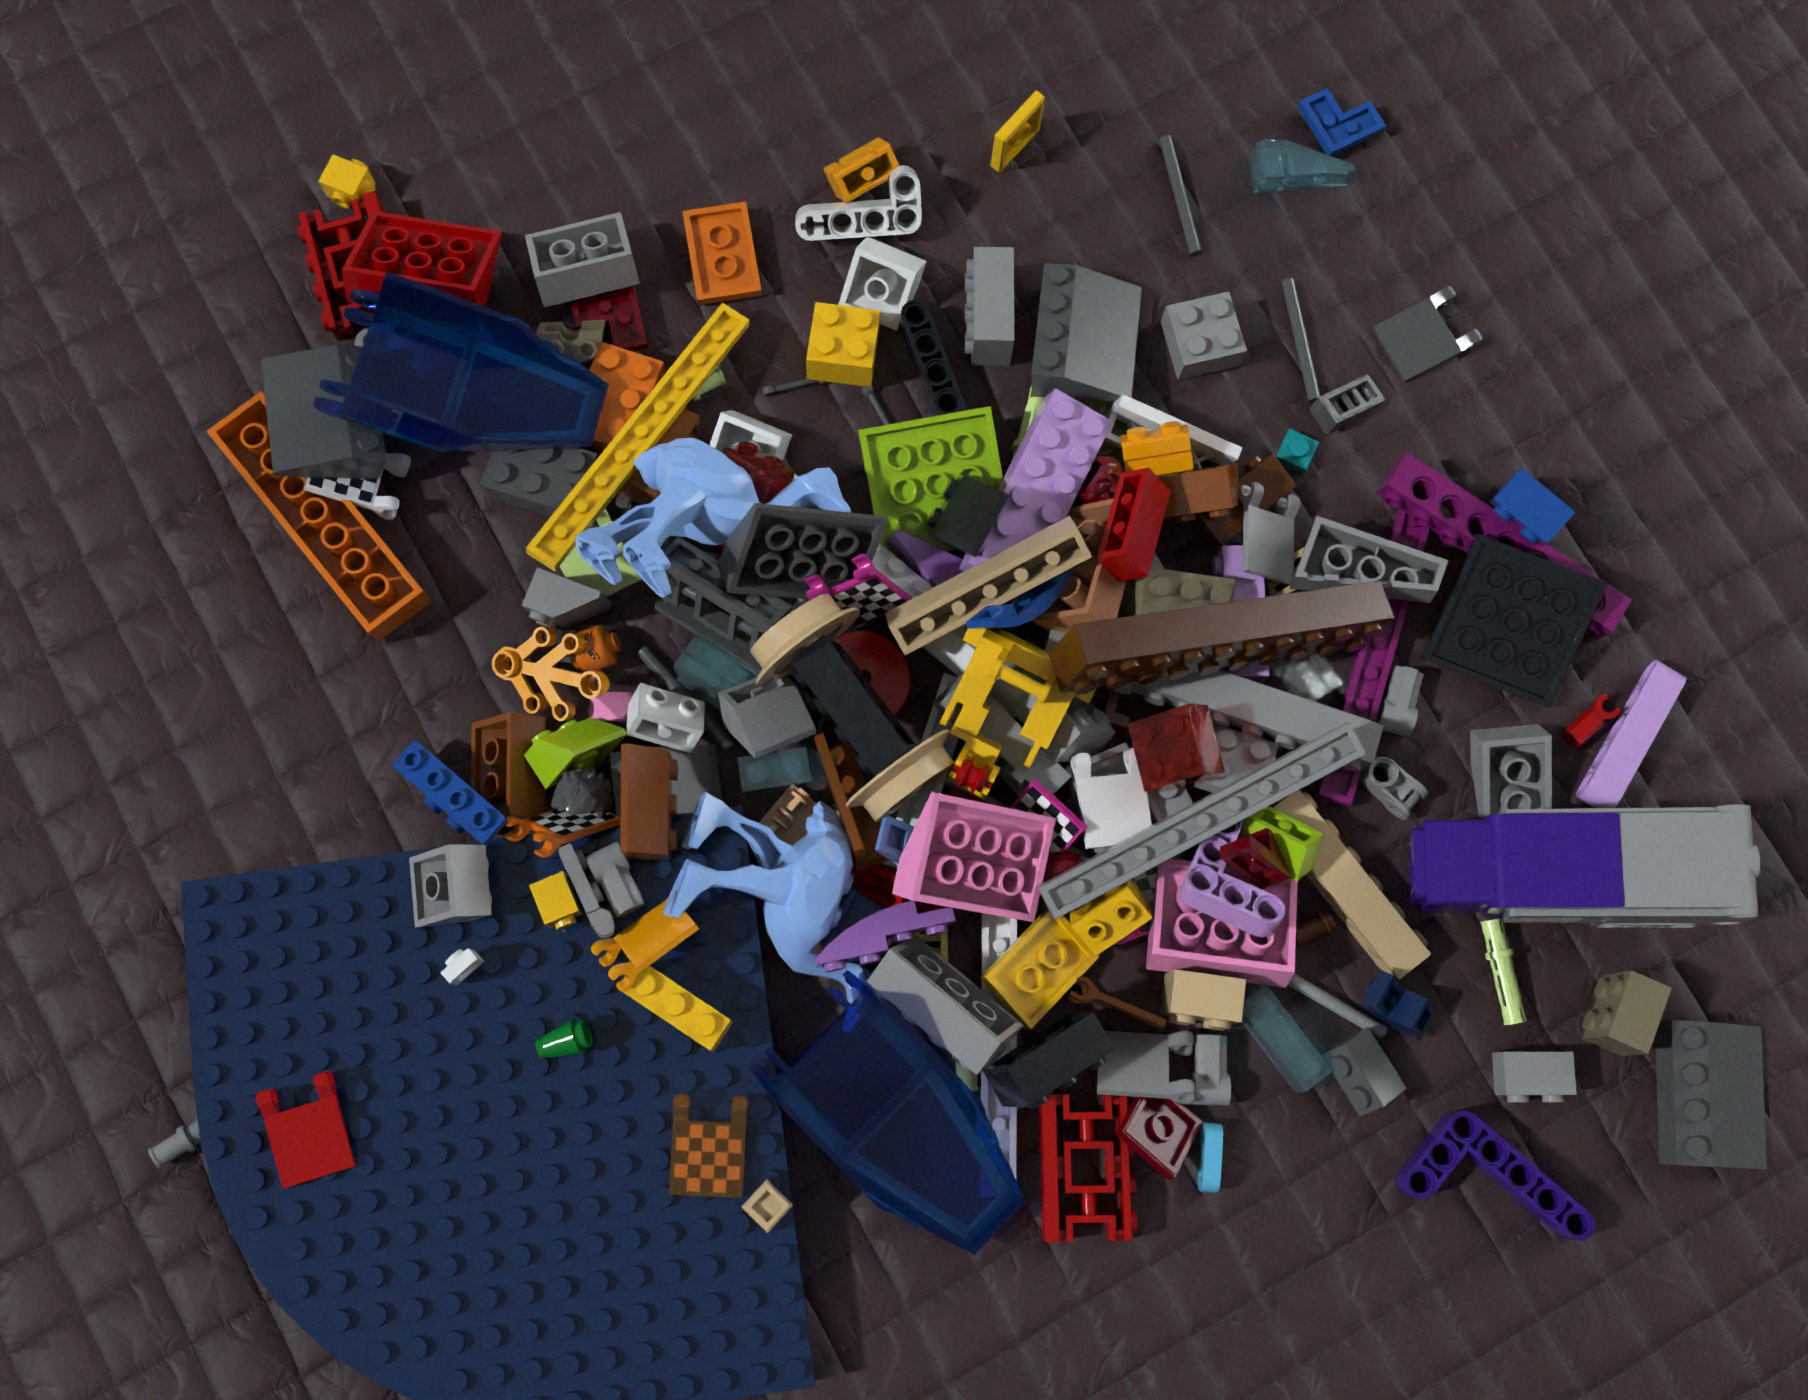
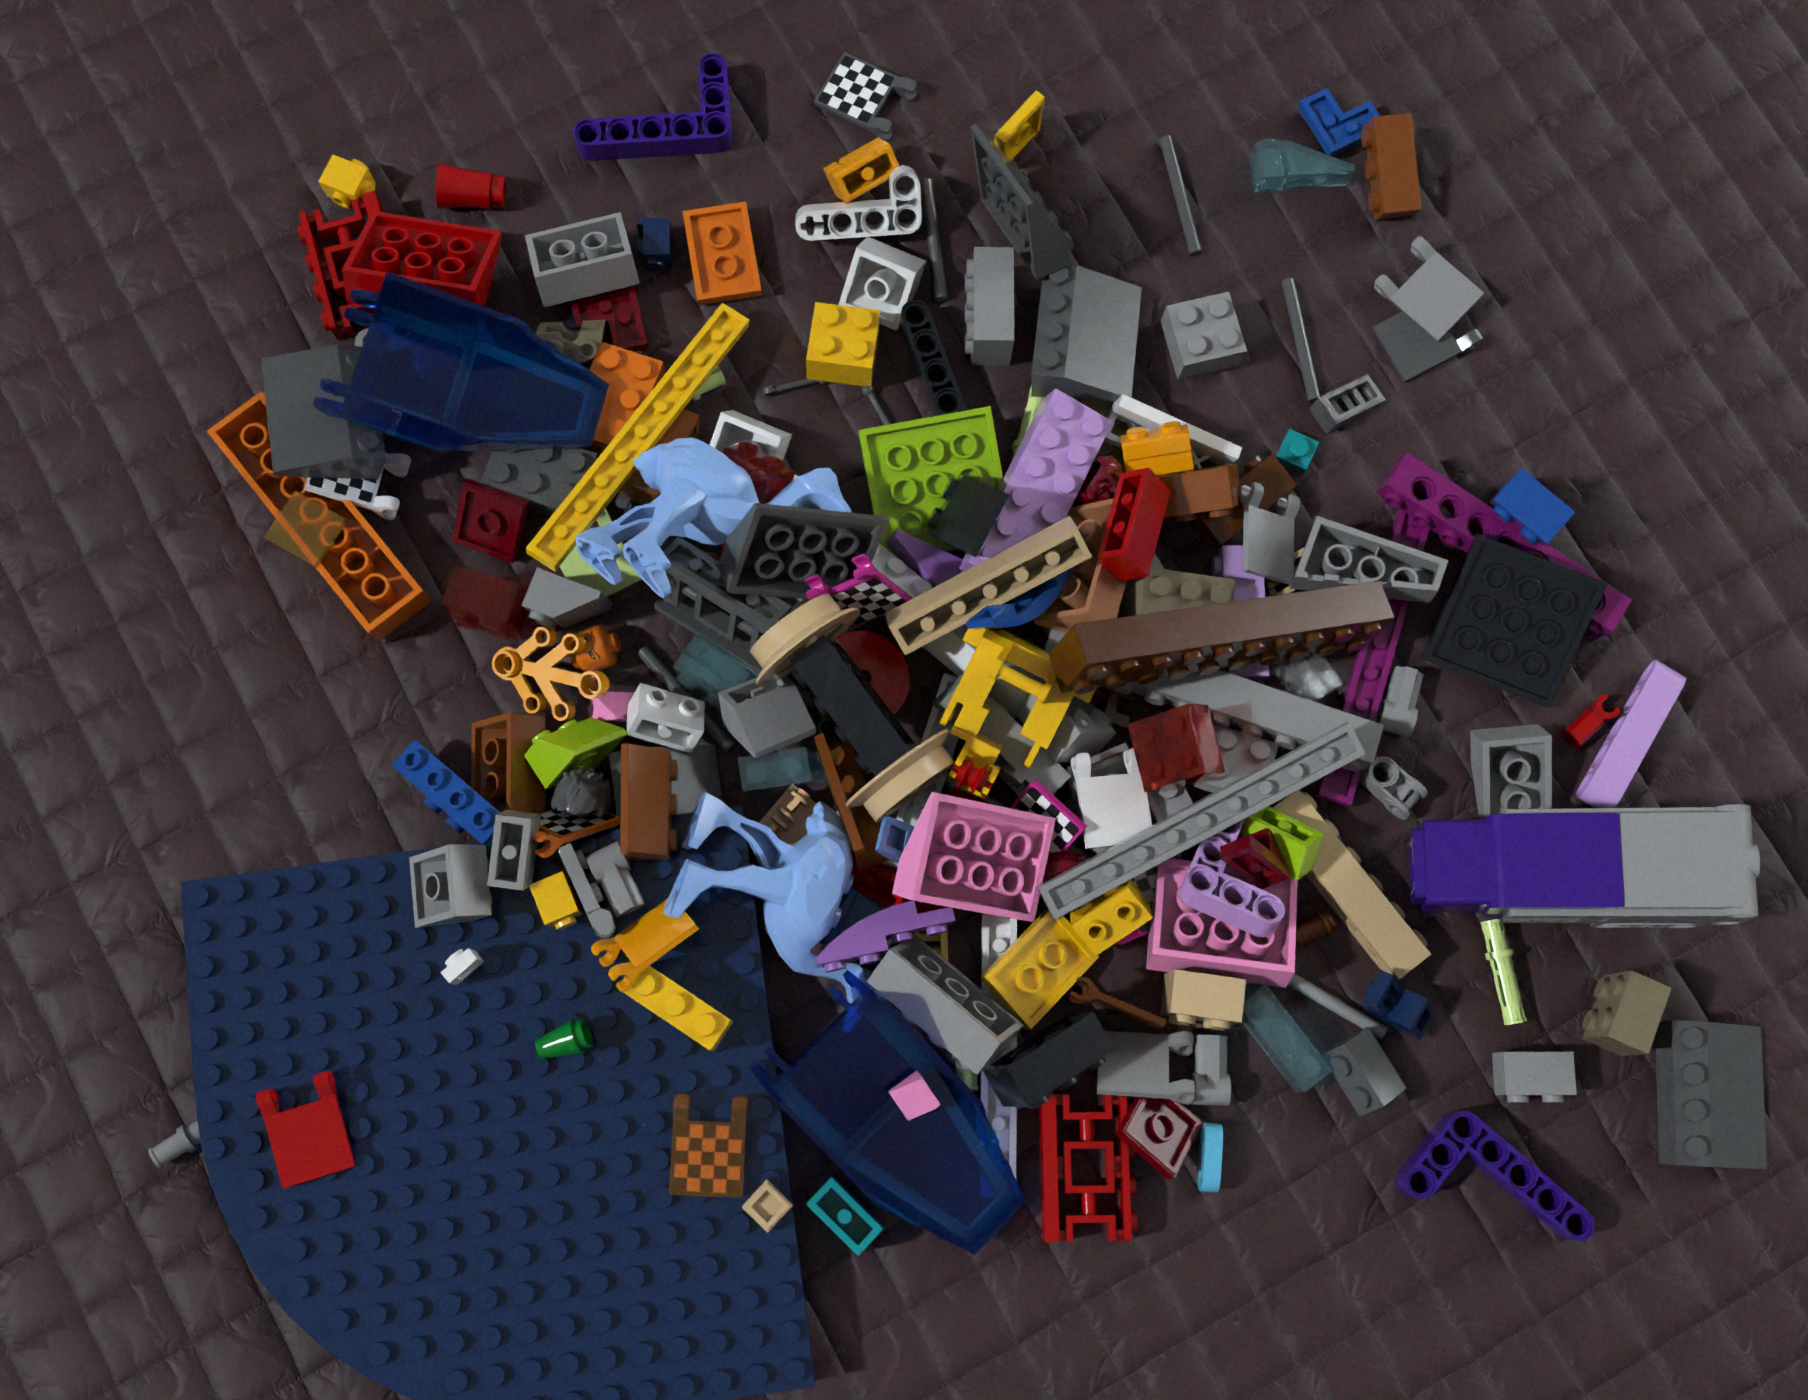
(305, 529): none -> clear yellow piece
(469, 188): none -> red plant
(485, 602): none -> clear red brick
(490, 520): none -> dark red plate
(513, 850): none -> light grey brick
(655, 243): none -> dark blue brick
(666, 125): none -> dark purple beam
(844, 1216): none -> teal brick
(859, 93): none -> flag
(914, 1096): none -> bright pink slope
(933, 240): none -> flat silver bar
(1019, 209): none -> dark grey slope
(1391, 167): none -> dark orange brick
(1434, 294): none -> light grey flag

